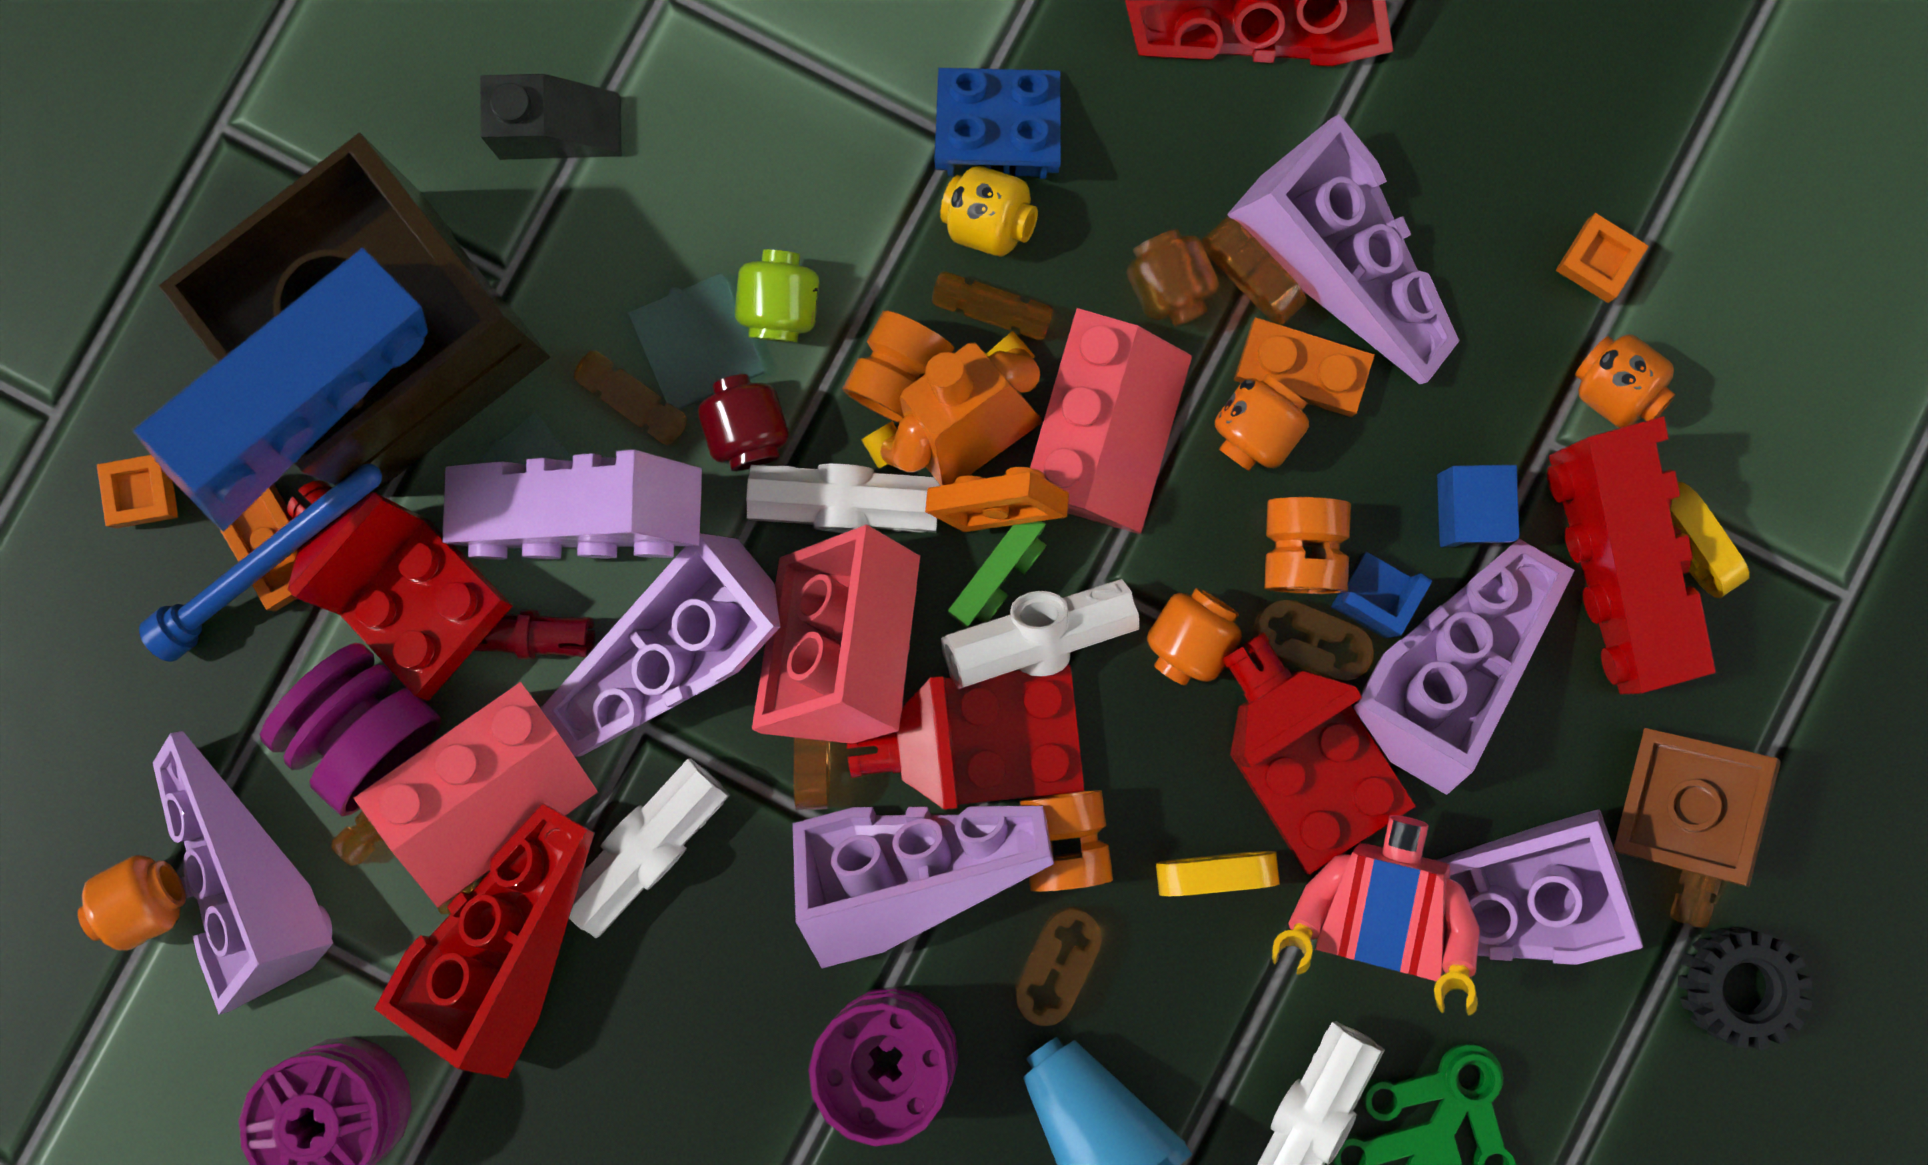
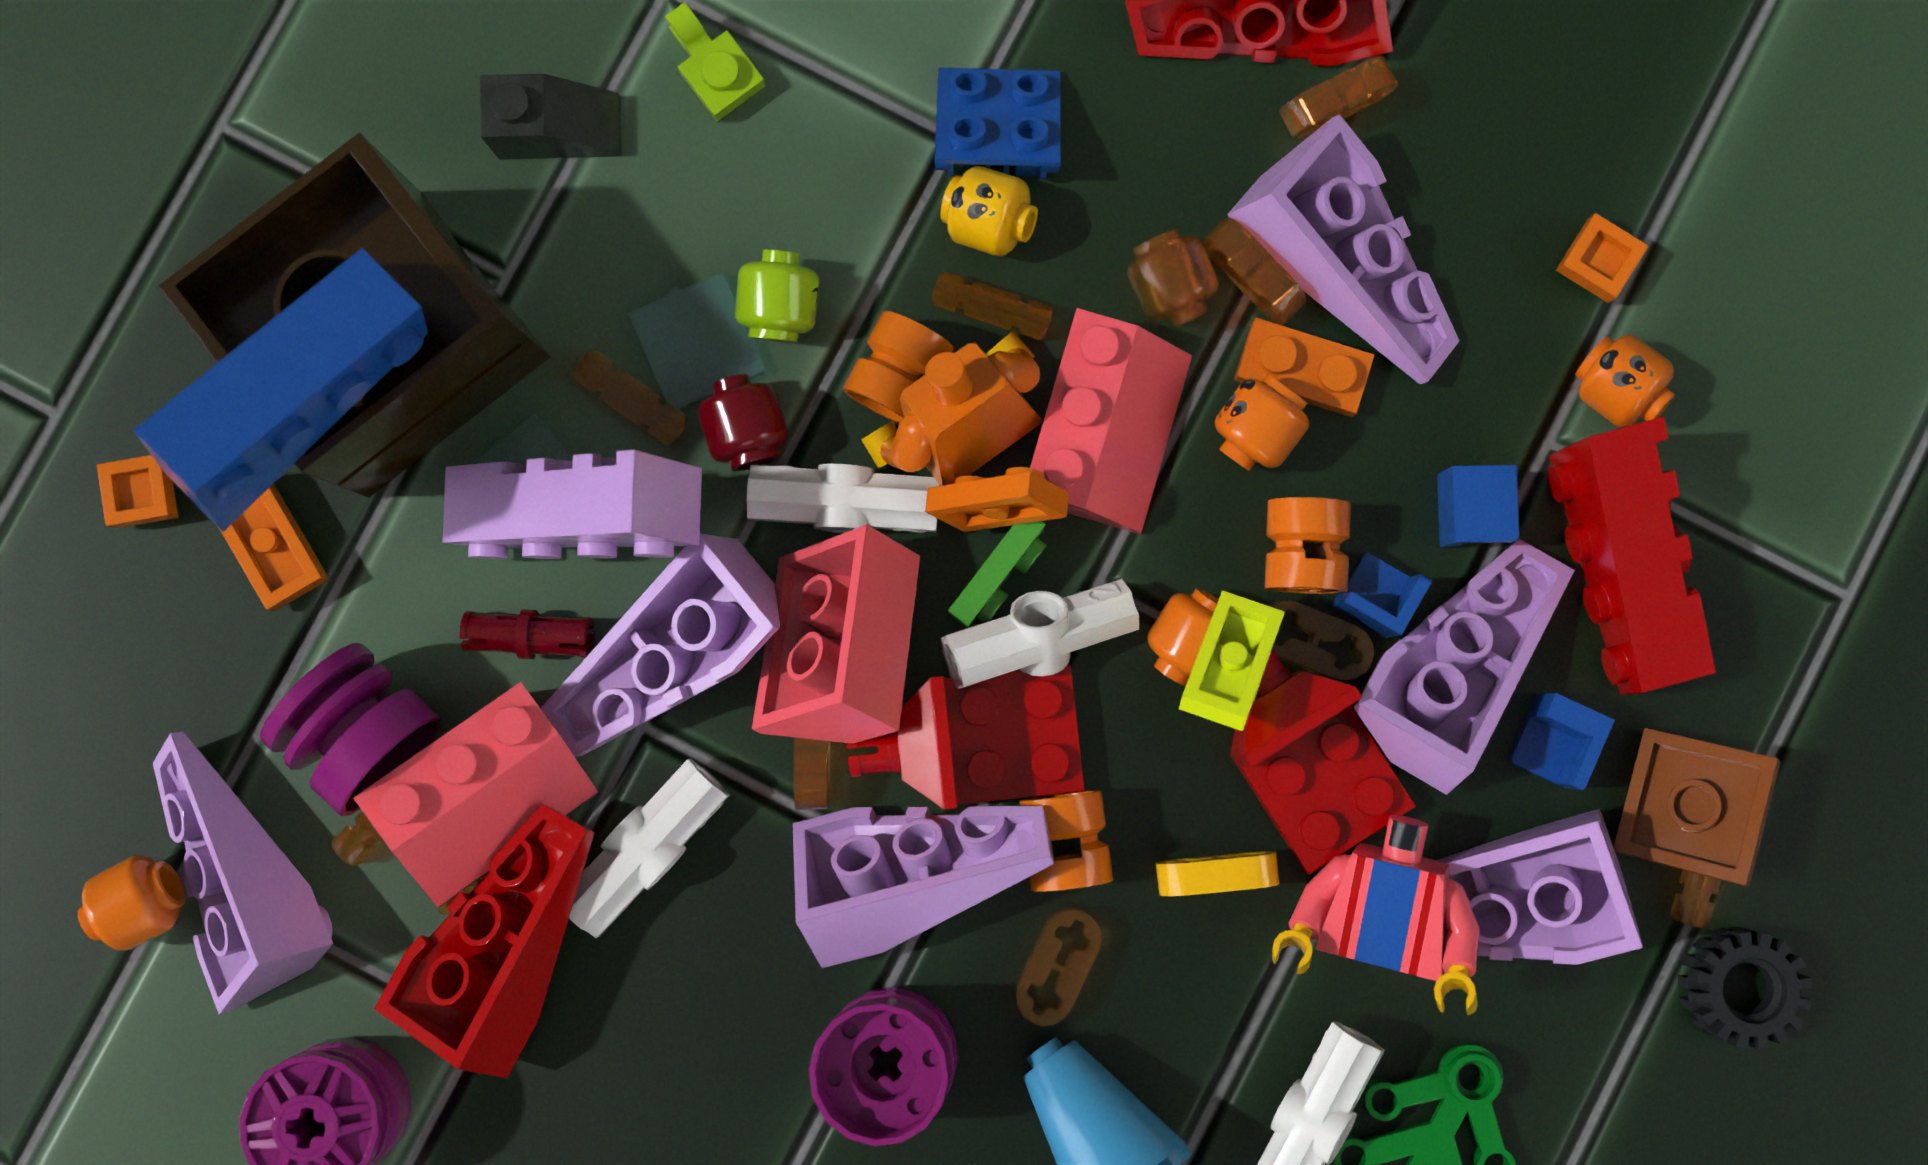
(176, 628): blue piece -> none
(397, 587): red plate -> none
(716, 68): none -> lime plate
(1231, 660): none -> neon yellow slope
(1339, 95): none -> clear orange beam
(1561, 741): none -> blue panel
(1715, 560): yellow beam -> none

